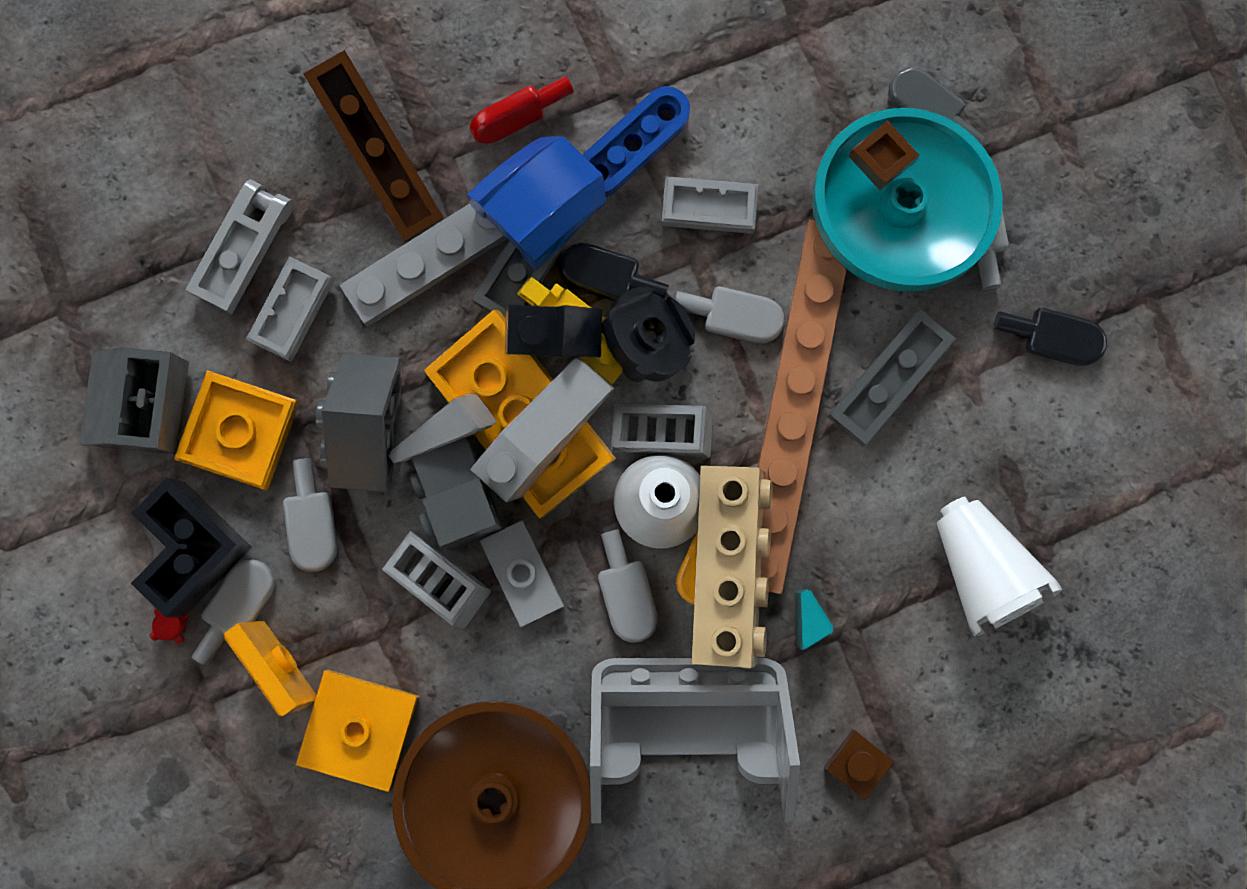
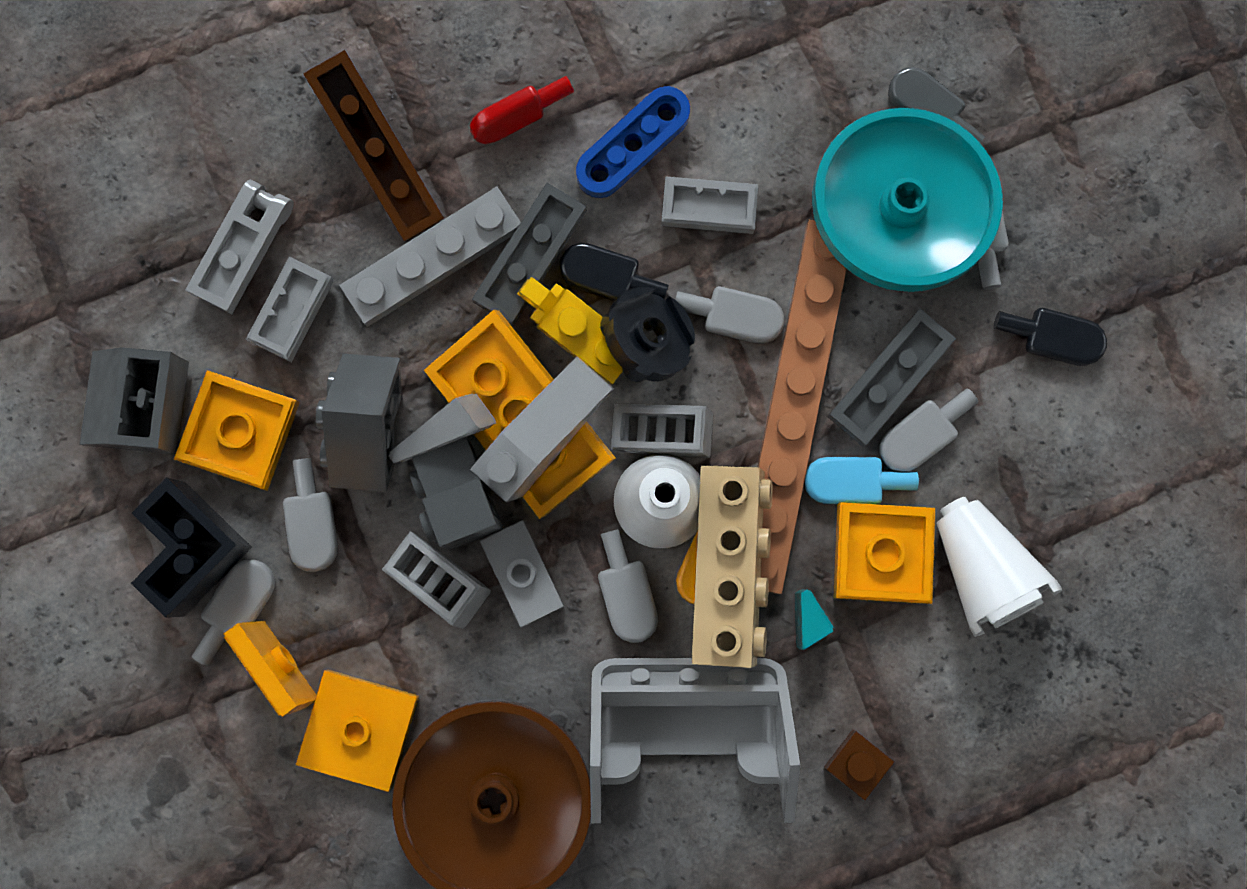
(168, 628): red piece -> none
(540, 197): blue slope -> none
(553, 331): black slope -> none
(854, 480): none -> medium azure piece
(883, 155): reddish brown plate -> none
(884, 553): none -> light orange plate
(923, 433): none -> light grey piece

